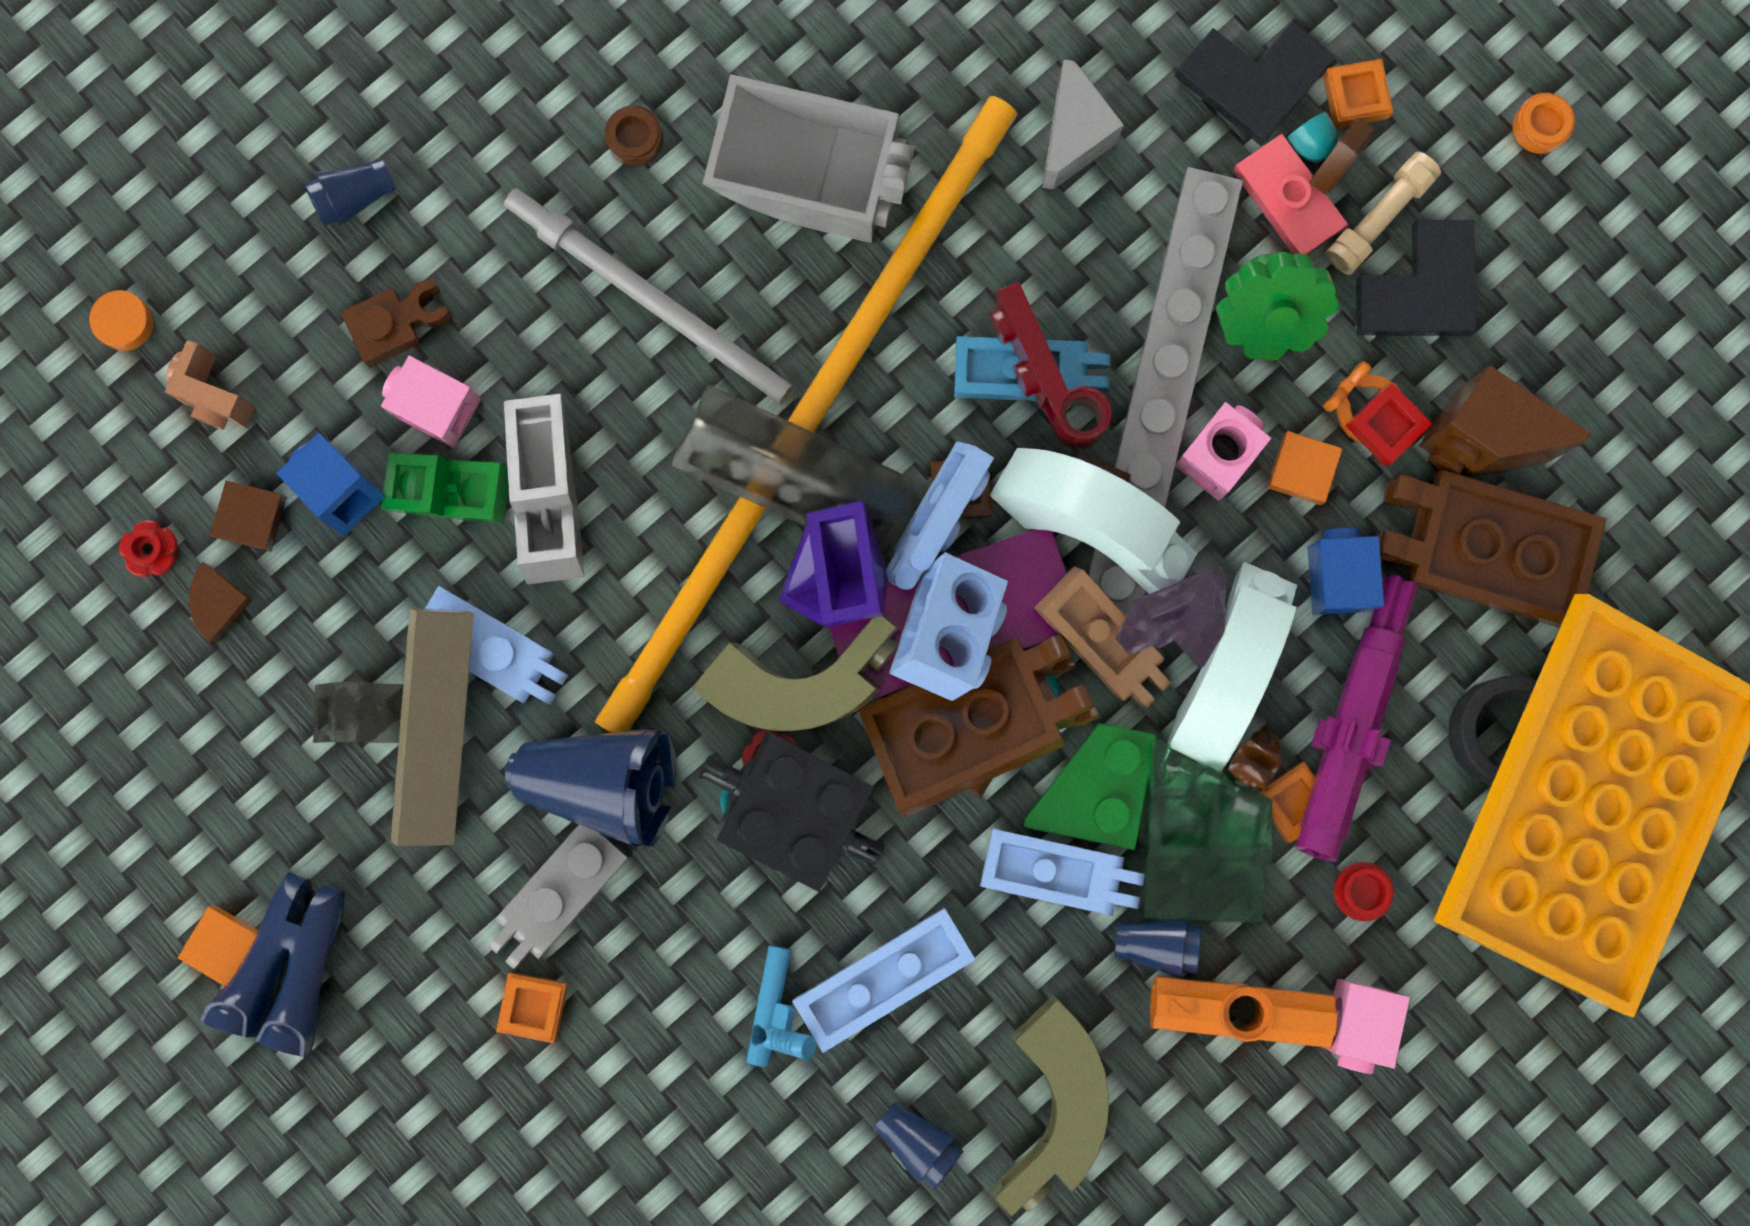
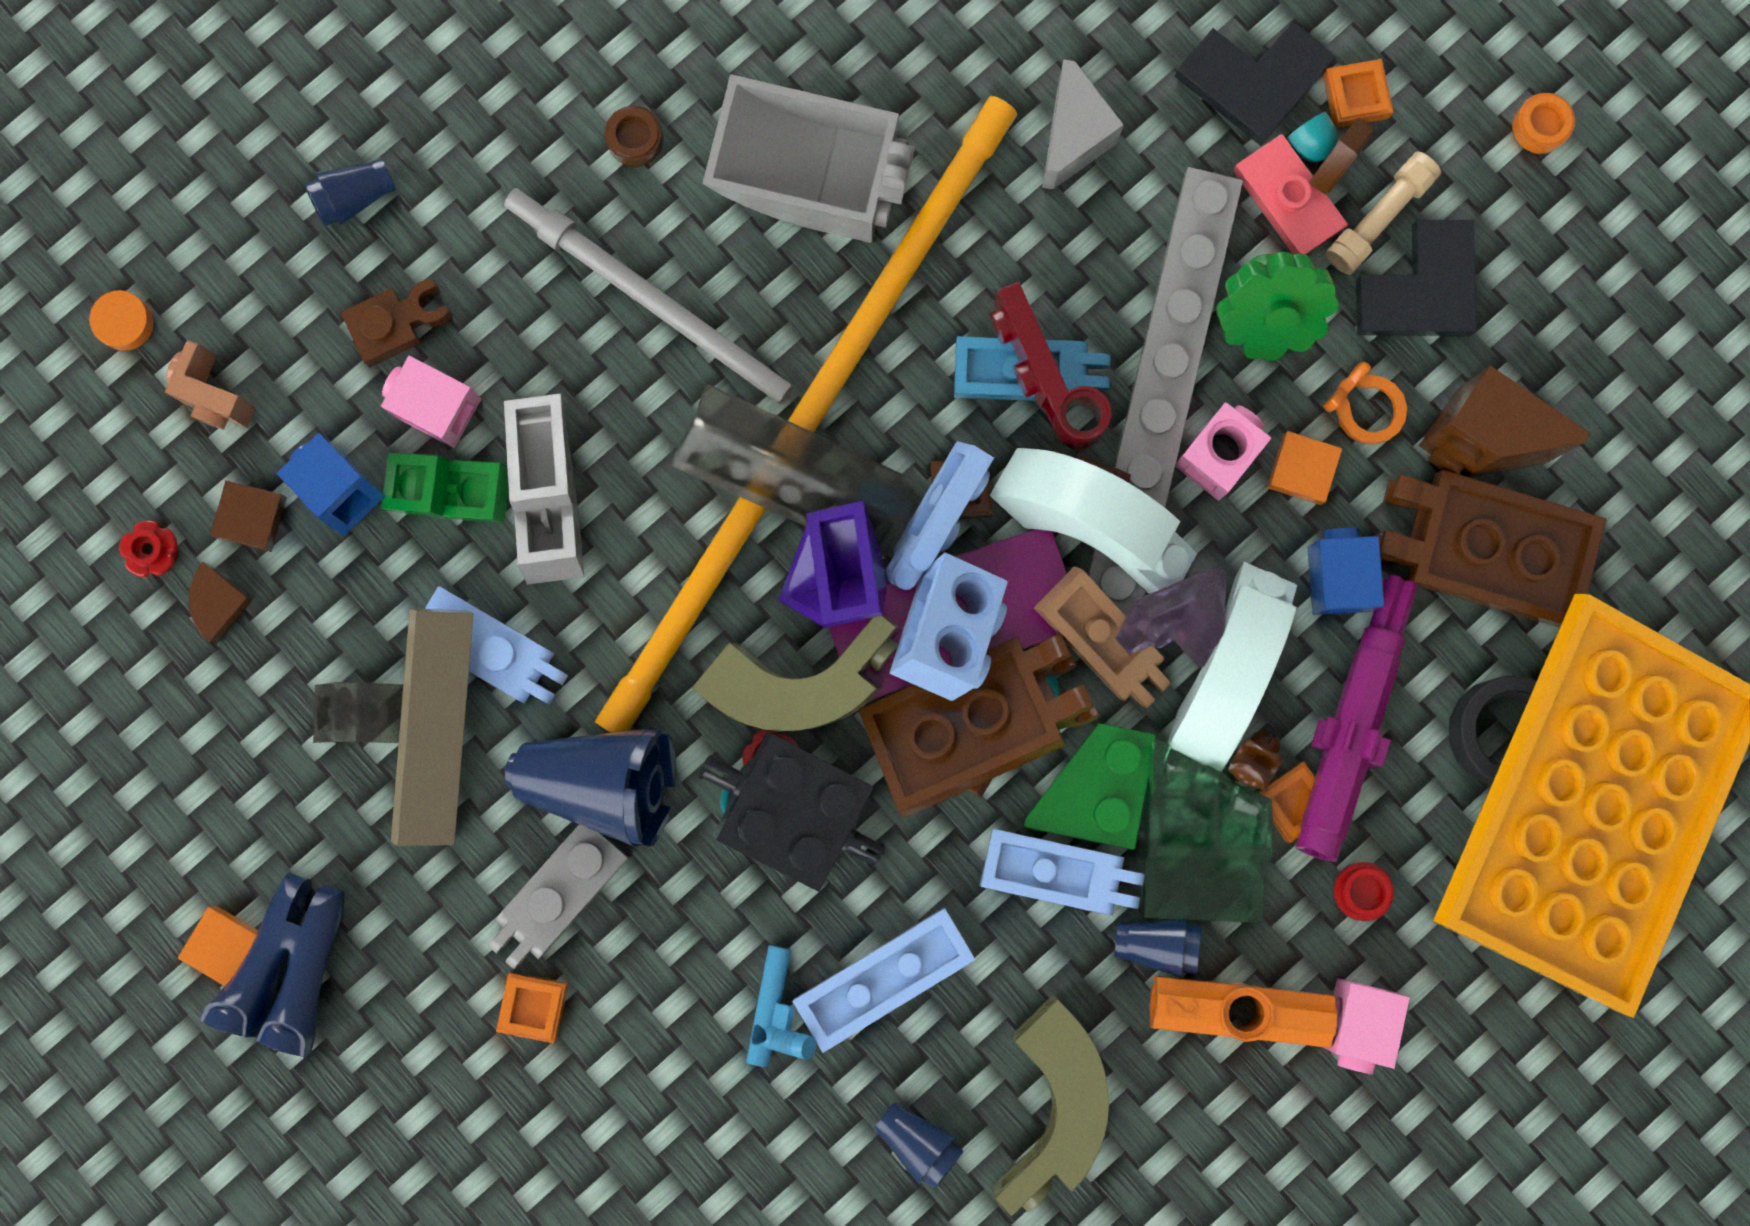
(1388, 424): red plate -> none

